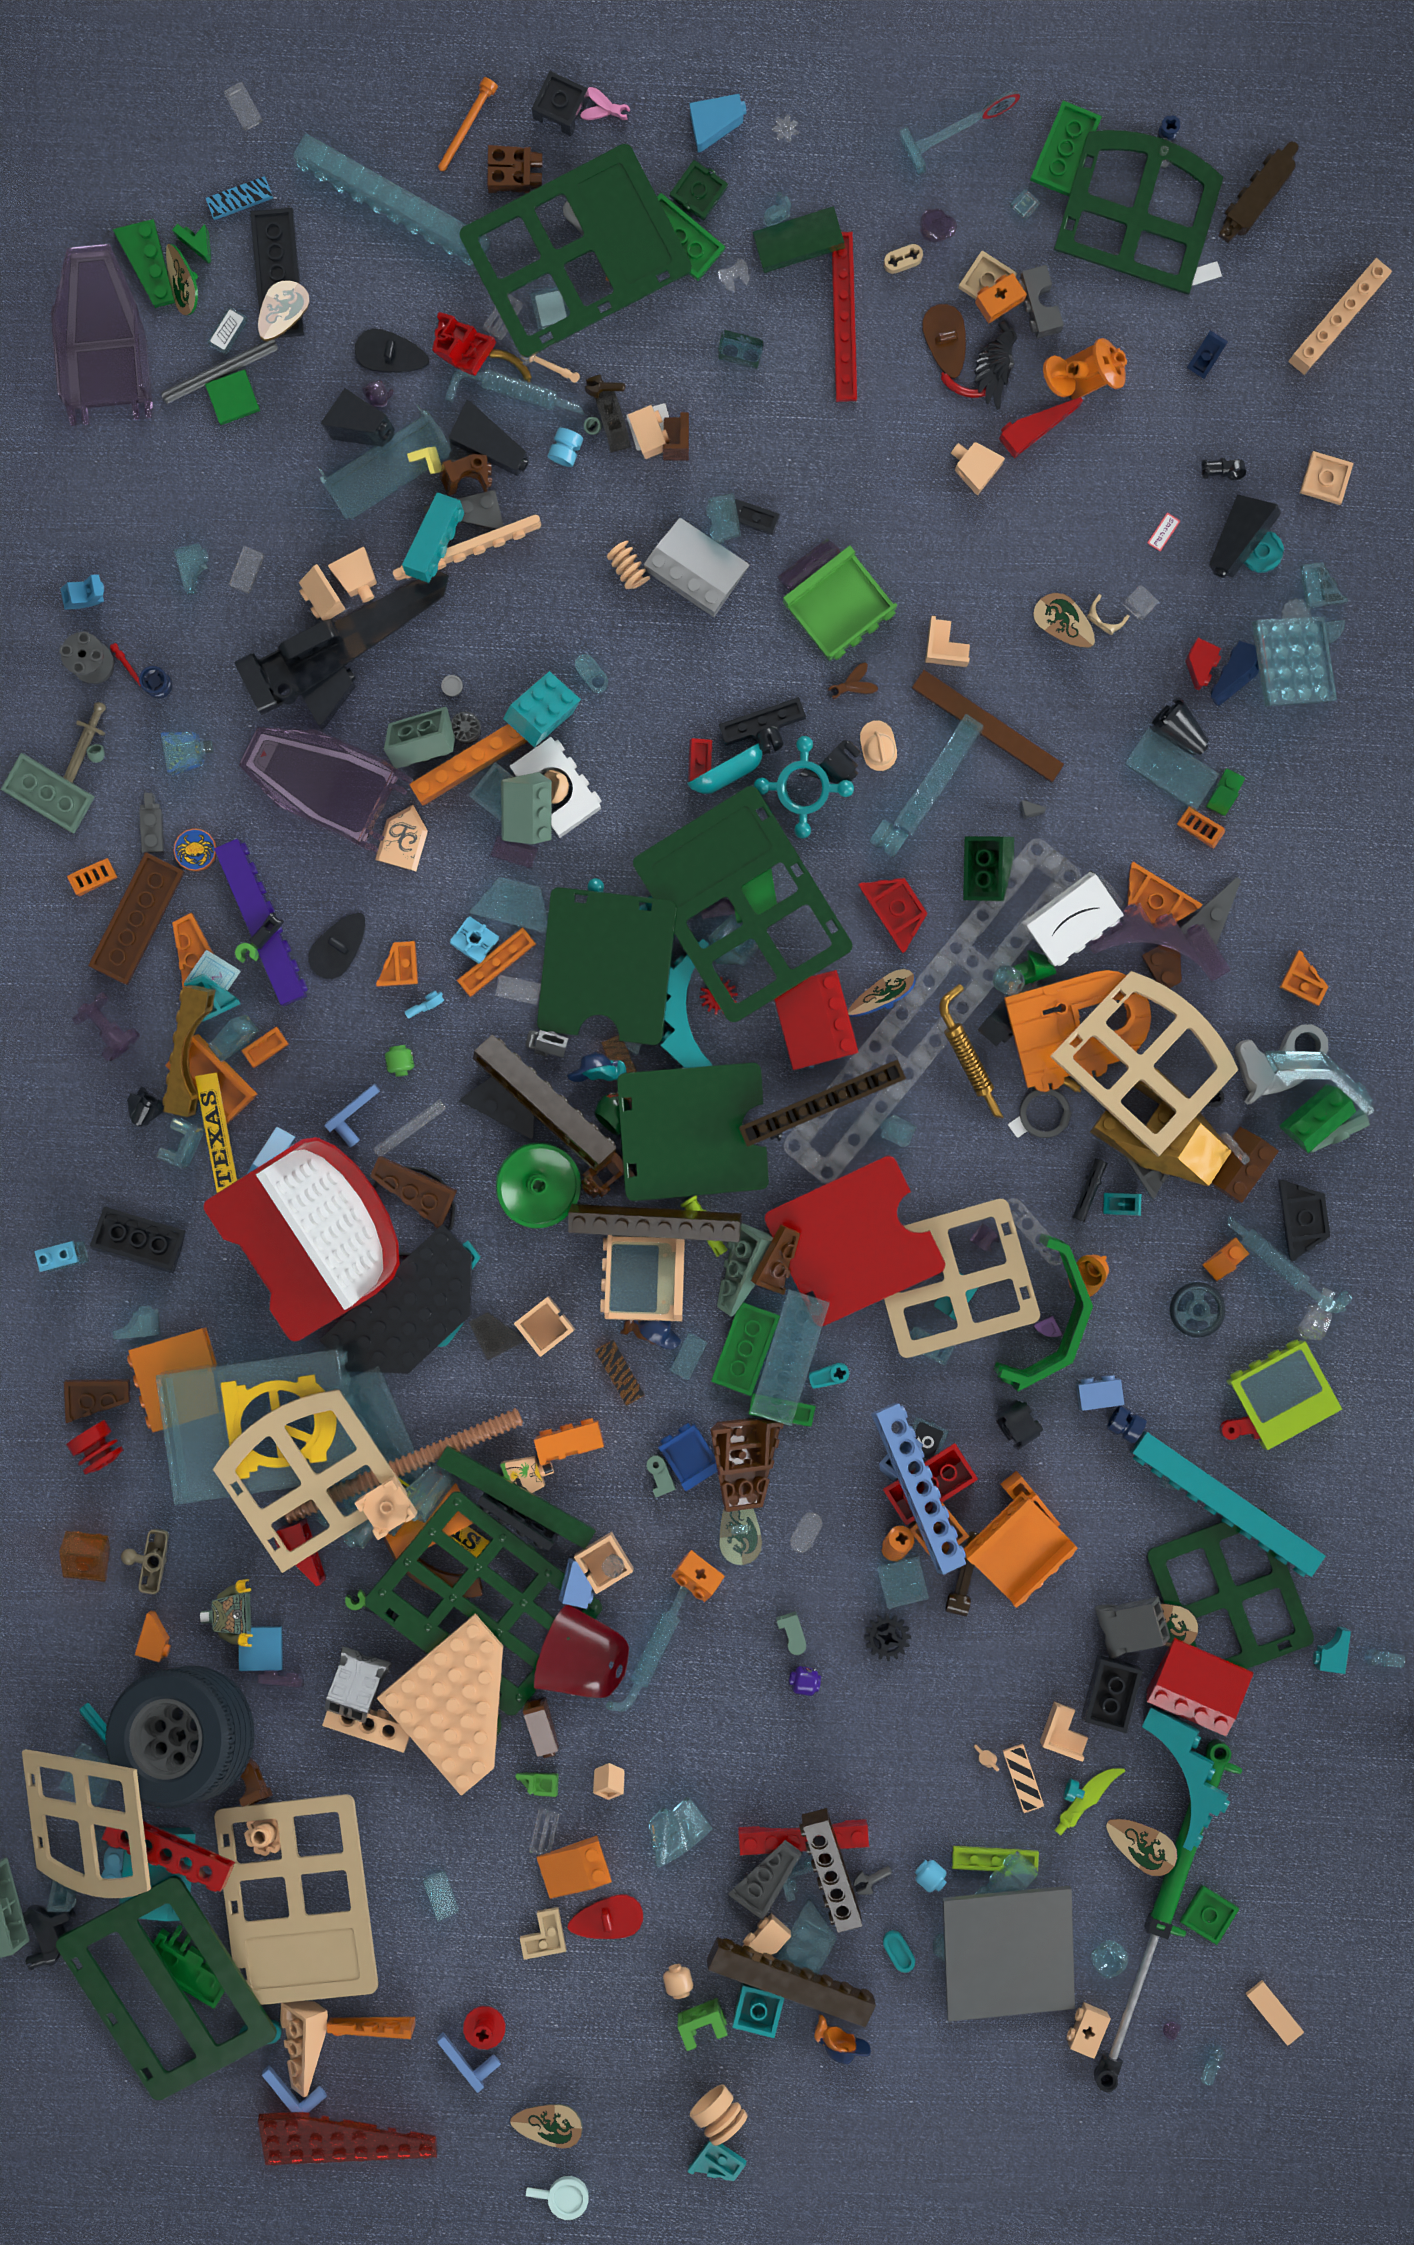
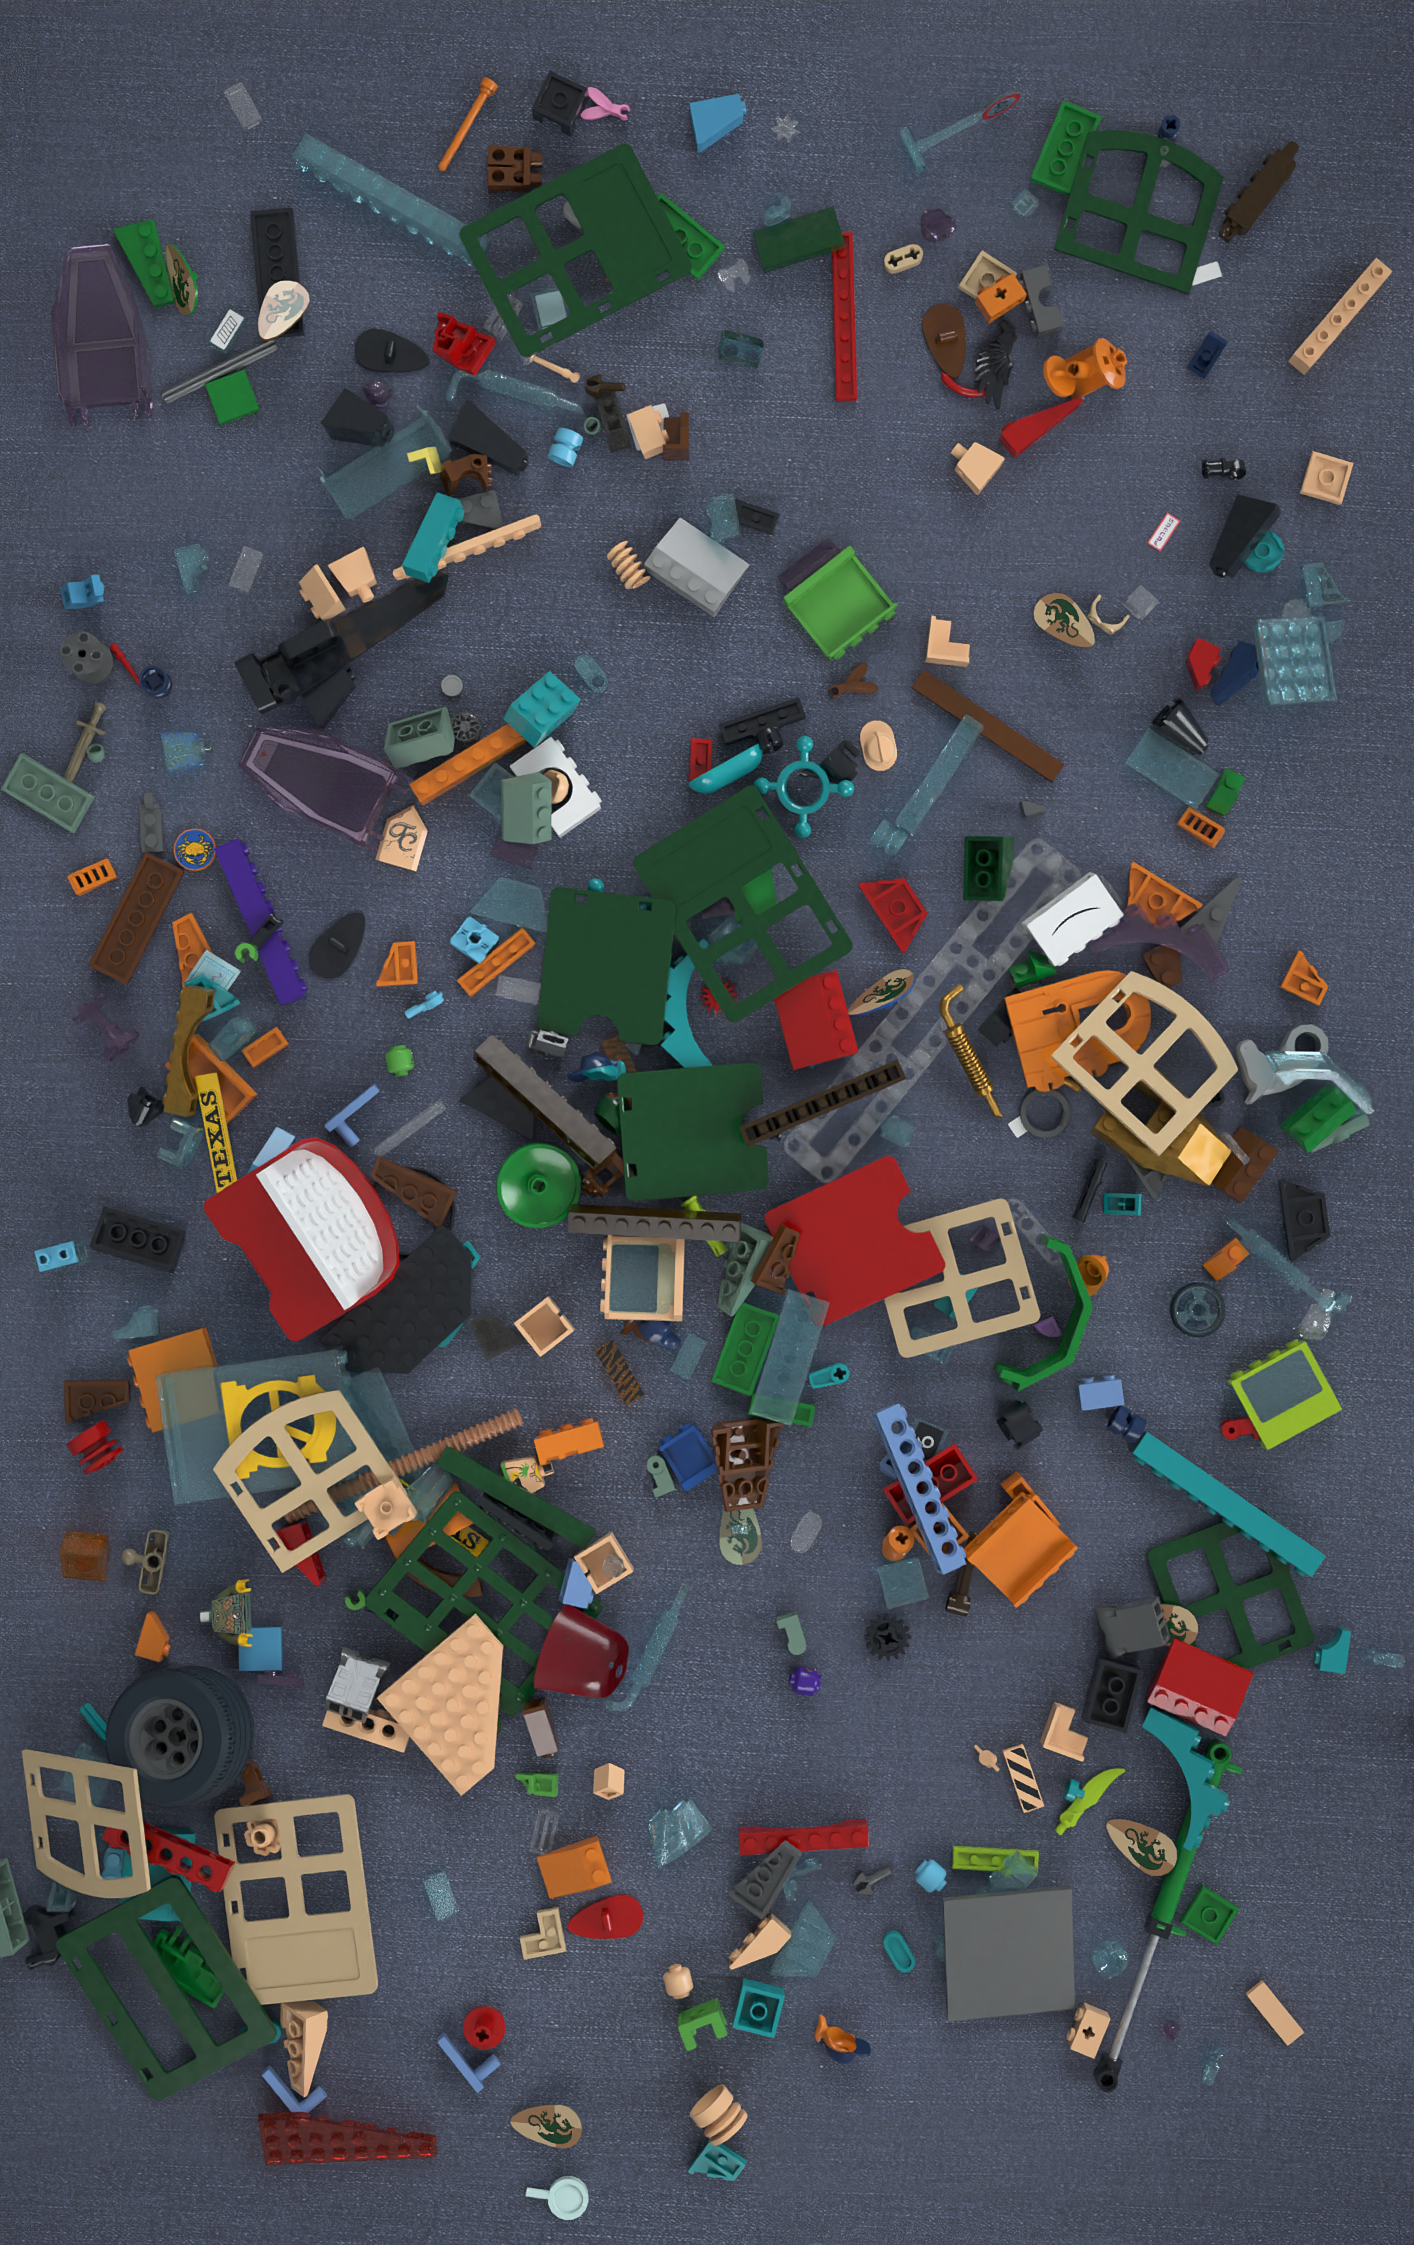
(197, 243): green slope -> none
(239, 198): dark azure tile -> none
(372, 2026): orange wing -> none
(514, 360): pearl gold piece -> none
(692, 1567): orange brick -> none
(699, 190): dark green plate -> none
(791, 1981): dark brown brick -> none
(841, 1901): brick -> none
(1008, 980): clear light blue head -> none

